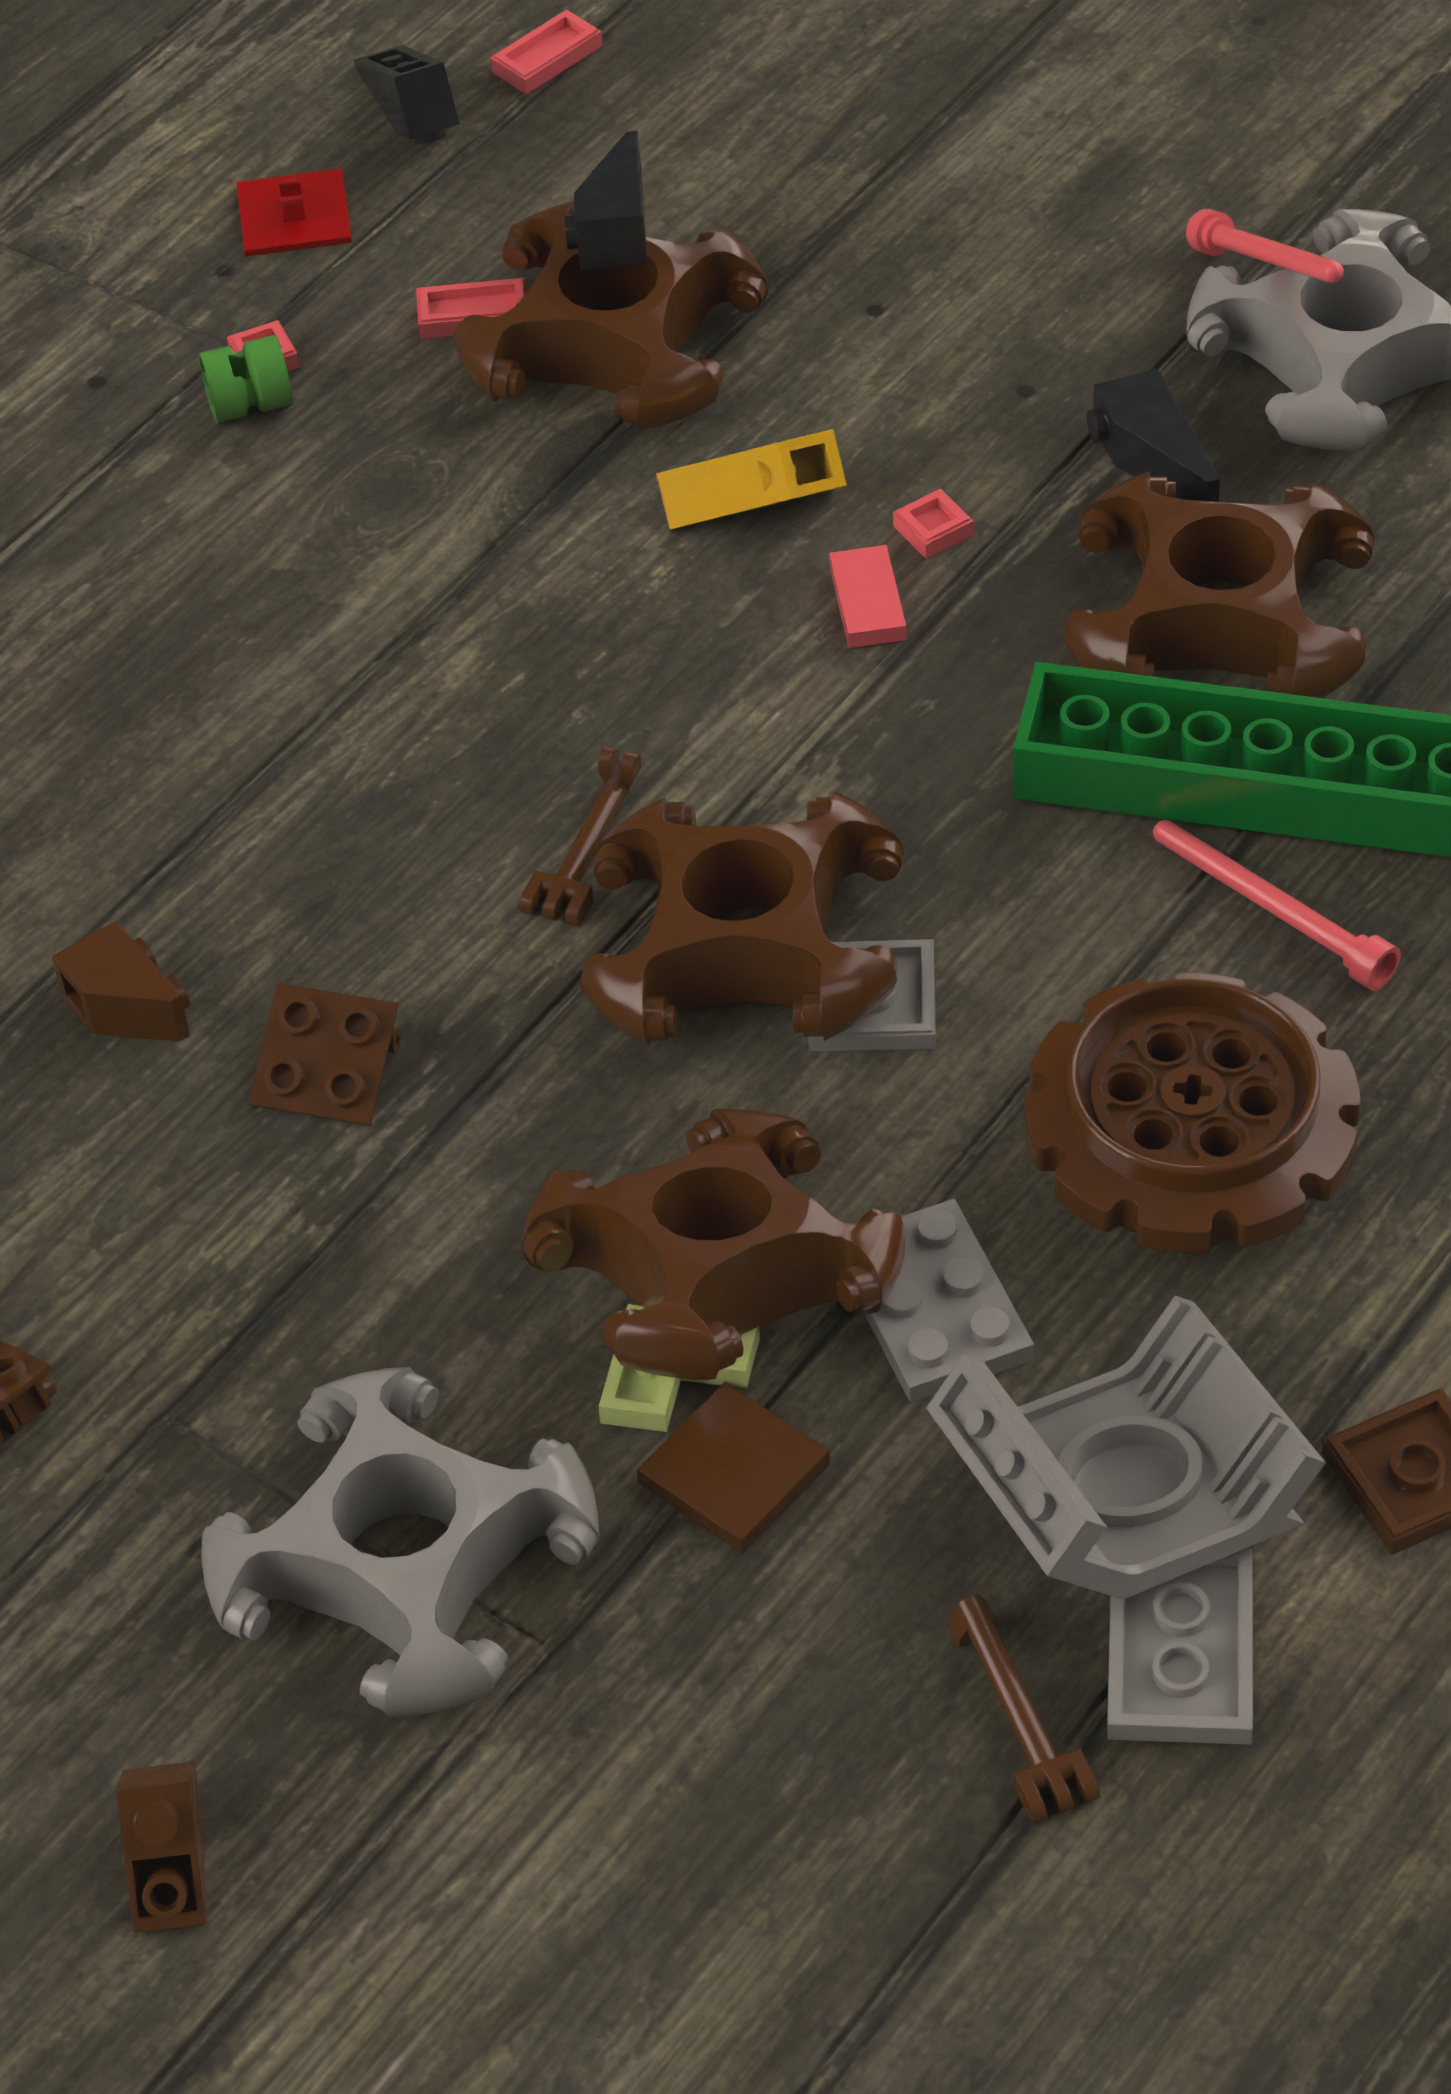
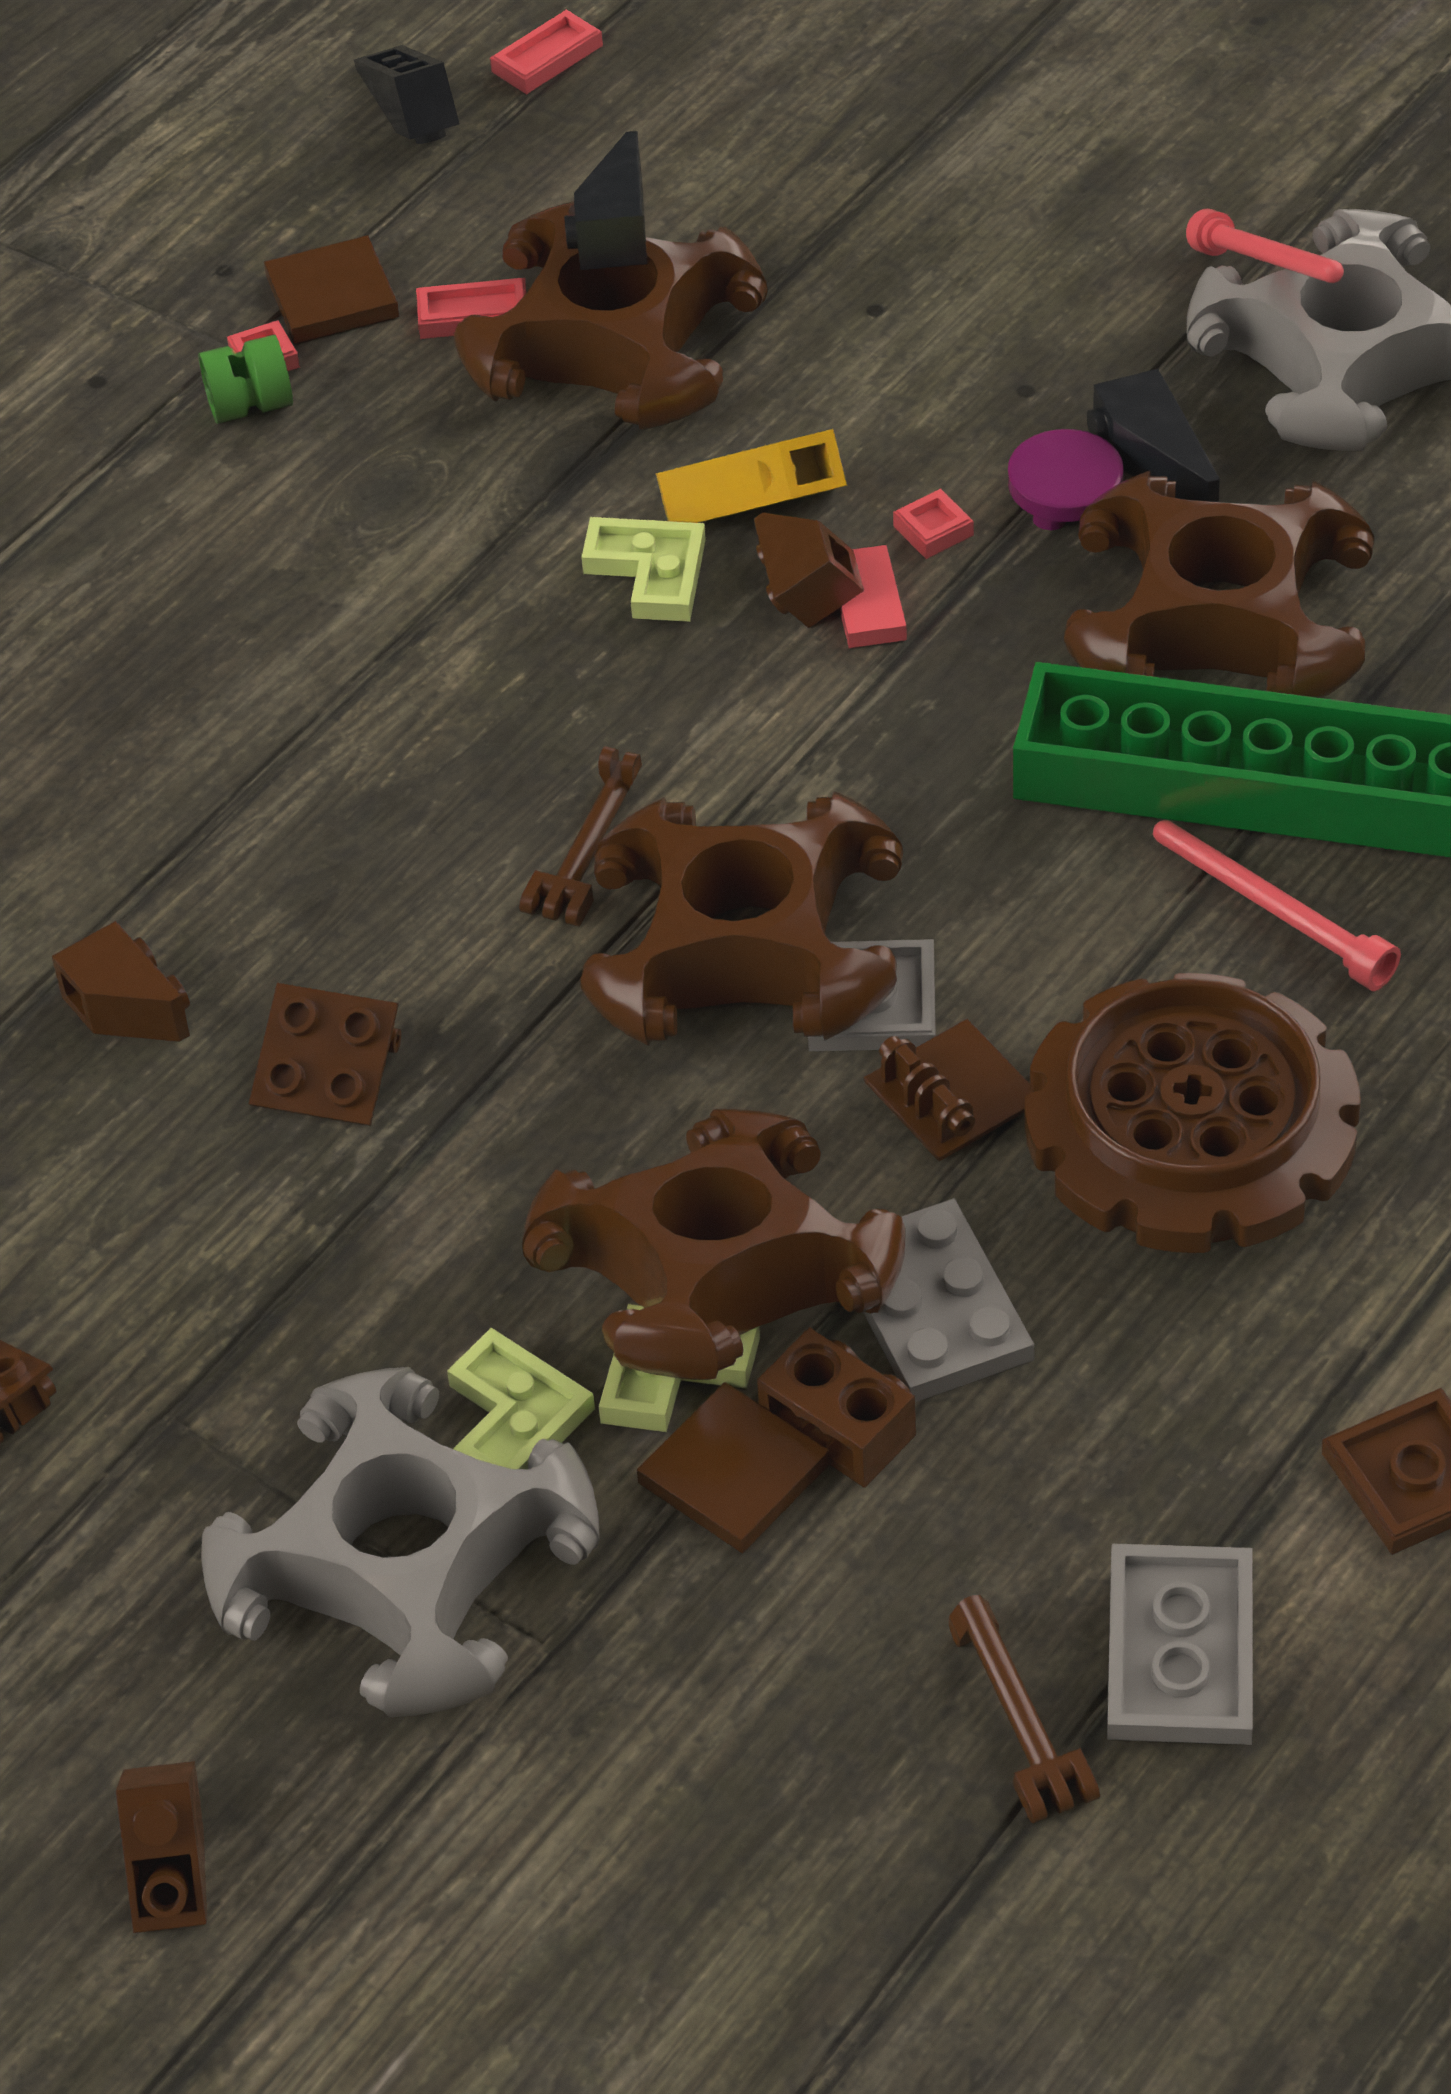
(293, 212): red piece -> none
(331, 289): none -> reddish brown tile
(523, 1400): none -> yellowish green plate
(660, 556): none -> yellowish green plate
(806, 567): none -> reddish brown slope
(835, 1409): none -> reddish brown brick
(949, 1087): none -> reddish brown hinge
(1062, 474): none -> magenta tile
(1139, 1465): light grey panel -> none

